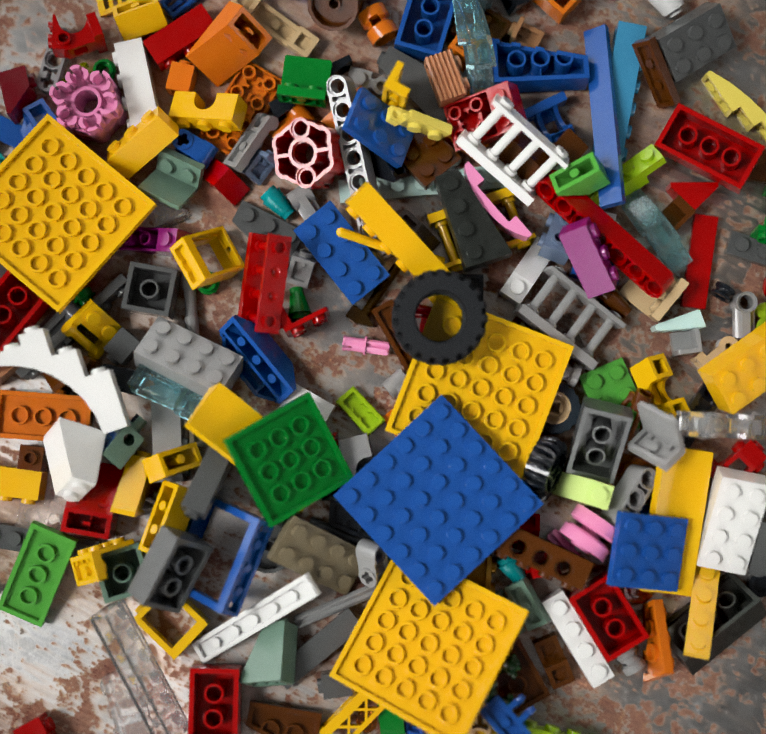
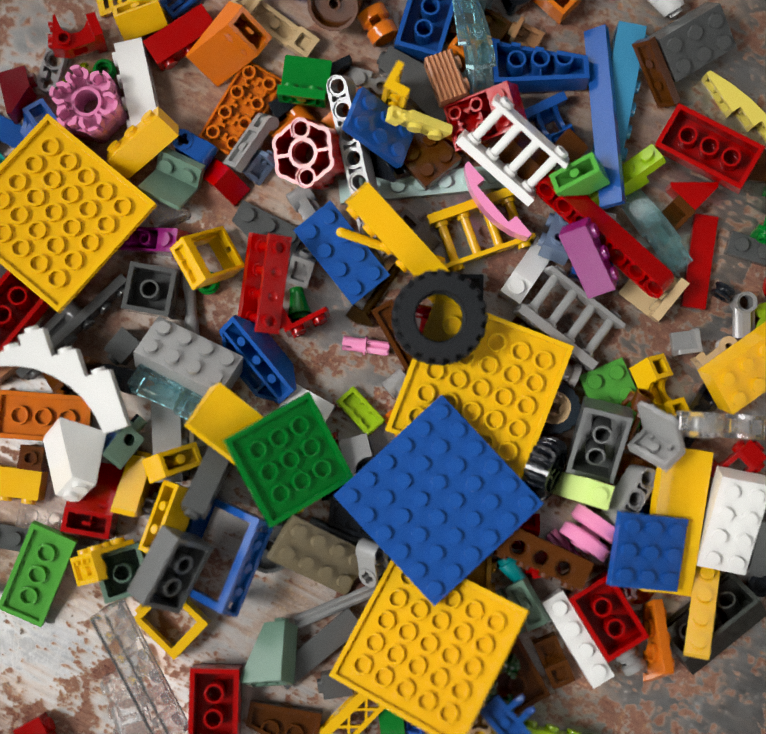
(84, 295): green plate -> none
(97, 322): yellow plate -> none
(181, 77): orange brick -> none
(224, 115): yellow arch -> none
(256, 617): white tile -> none
(277, 202): teal cone -> none
(372, 725): clear orange bush -> none
(470, 225): pearl dark grey wedge -> none
(615, 301): reddish brown cone -> none
(681, 323): light aqua slope -> none

